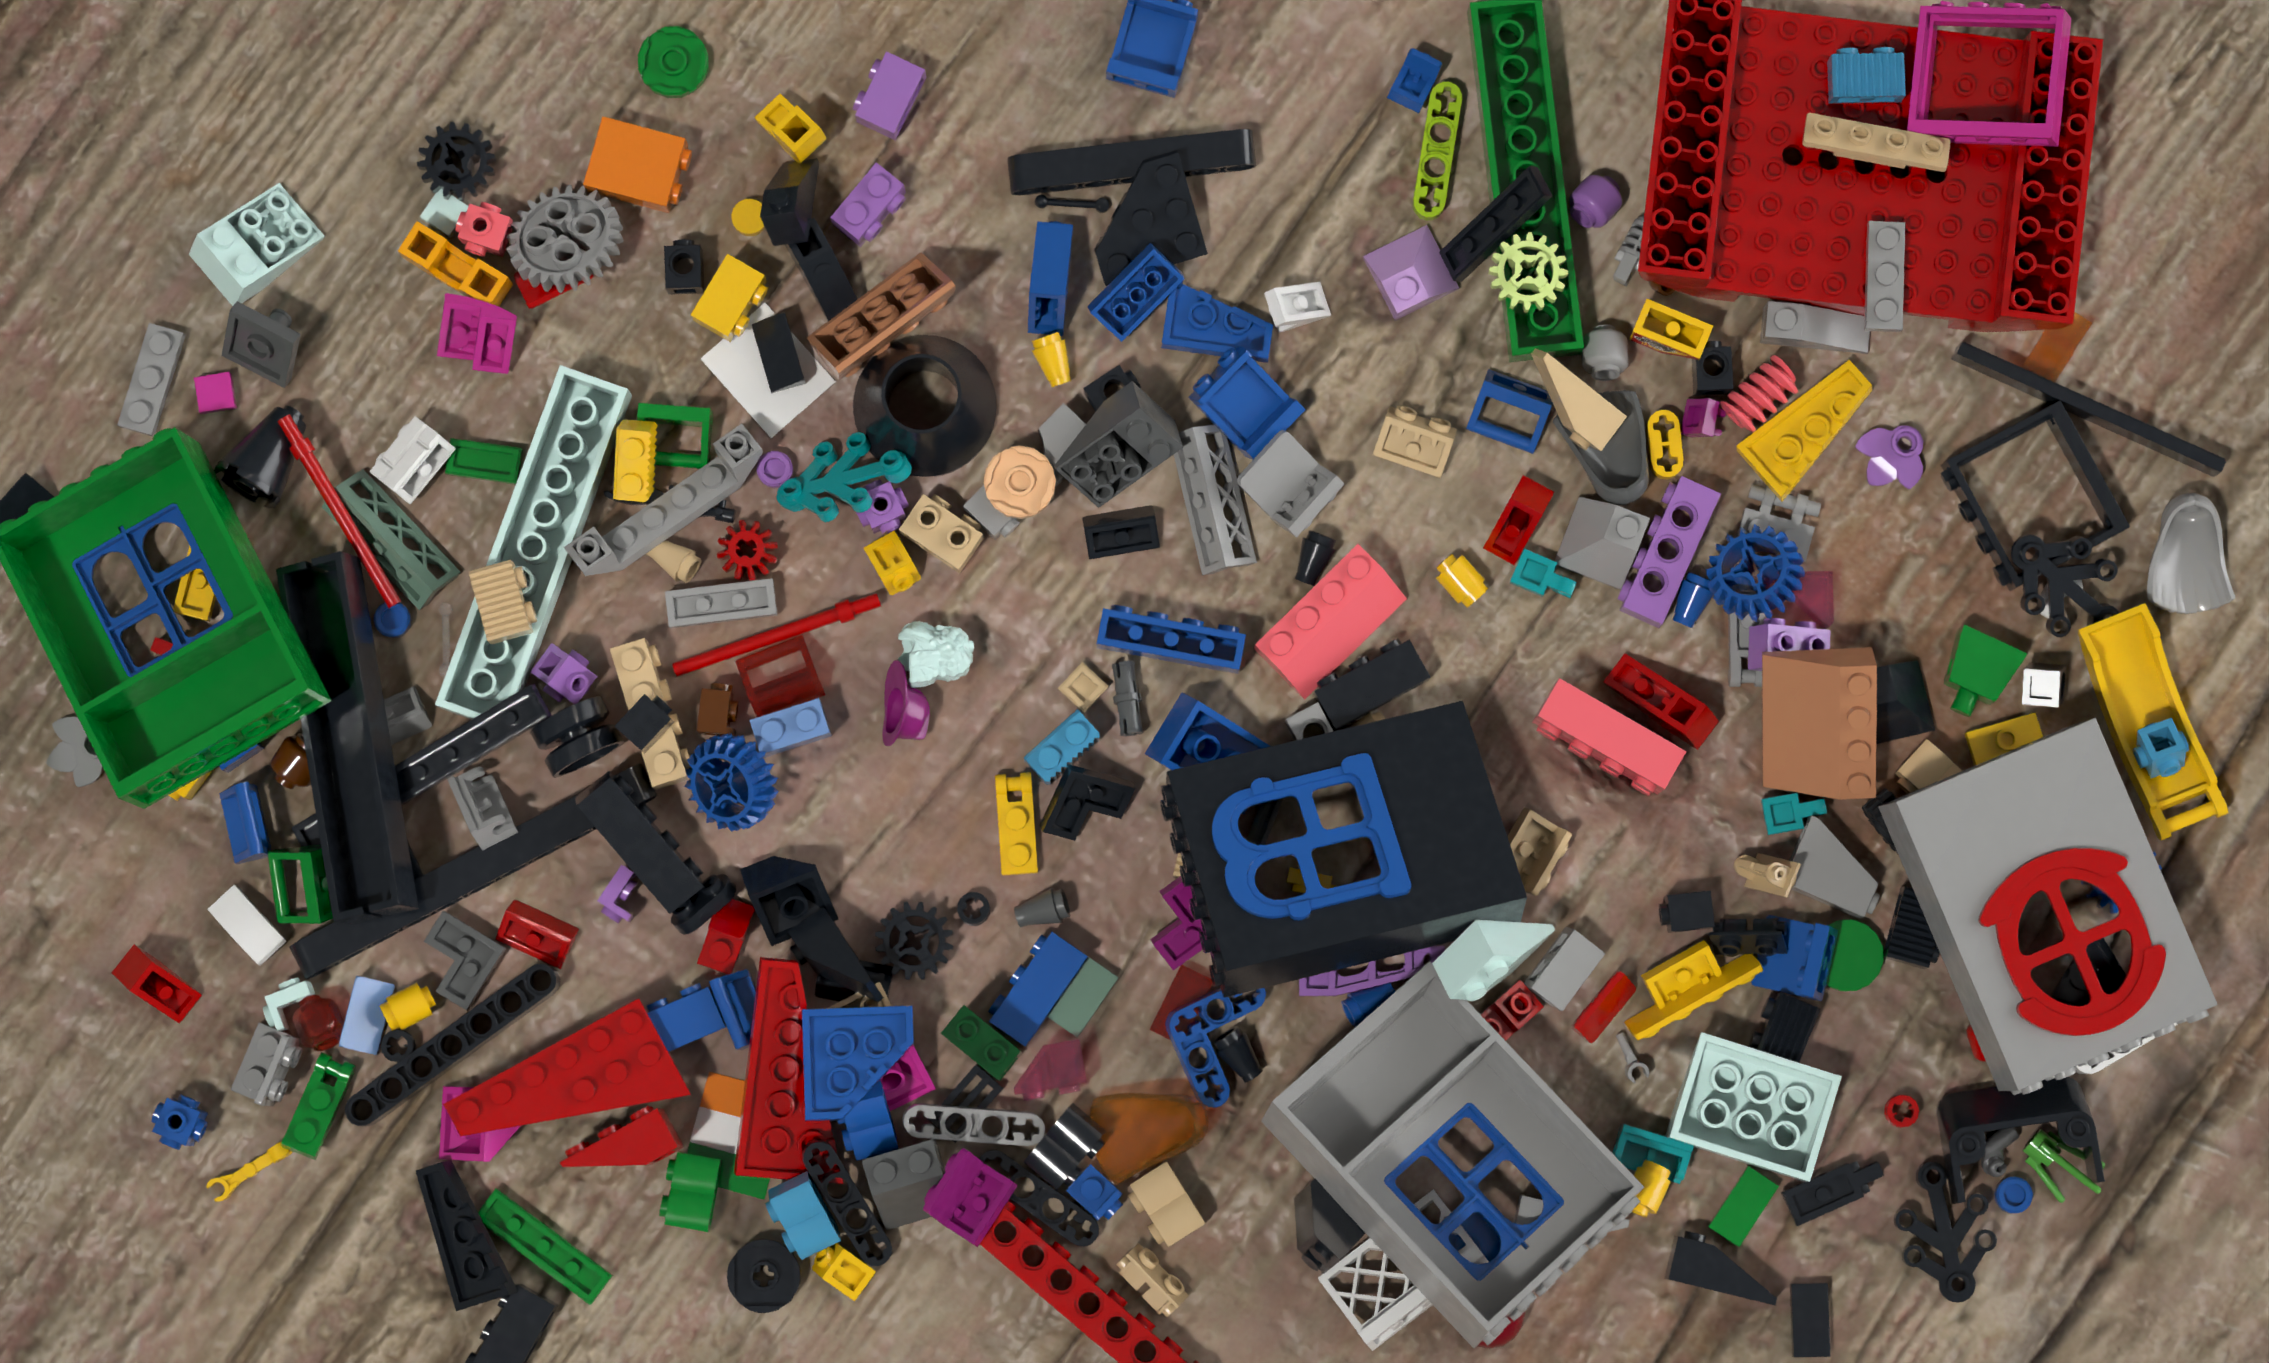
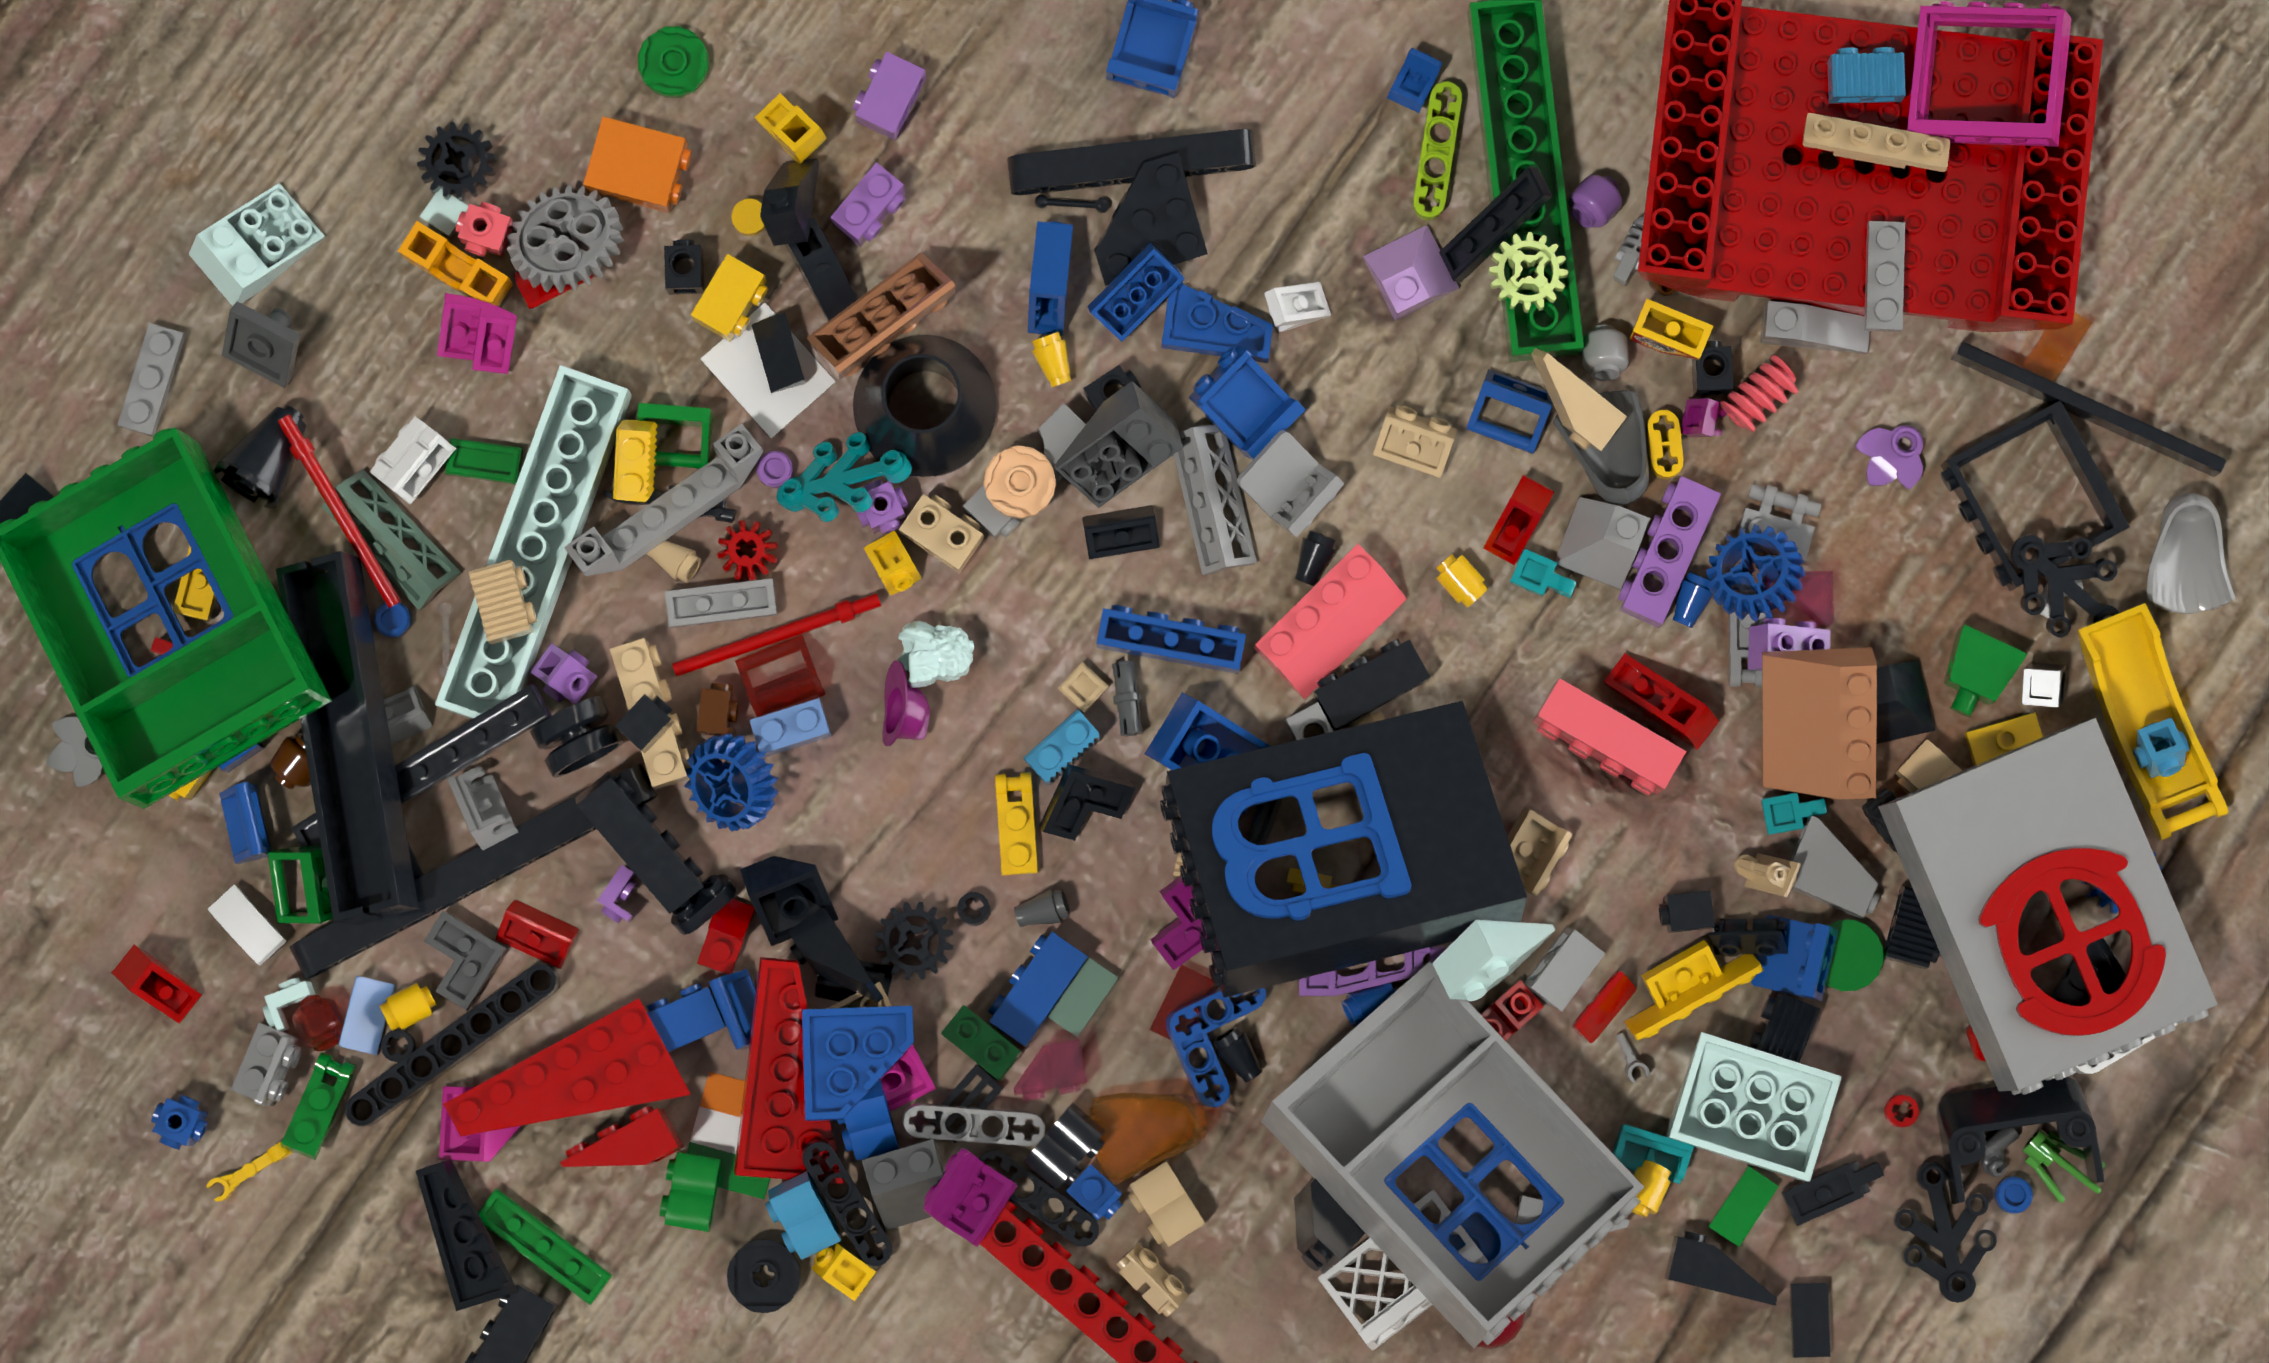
(215, 393): dark pink tile -> none
(1800, 433): yellow wing -> none

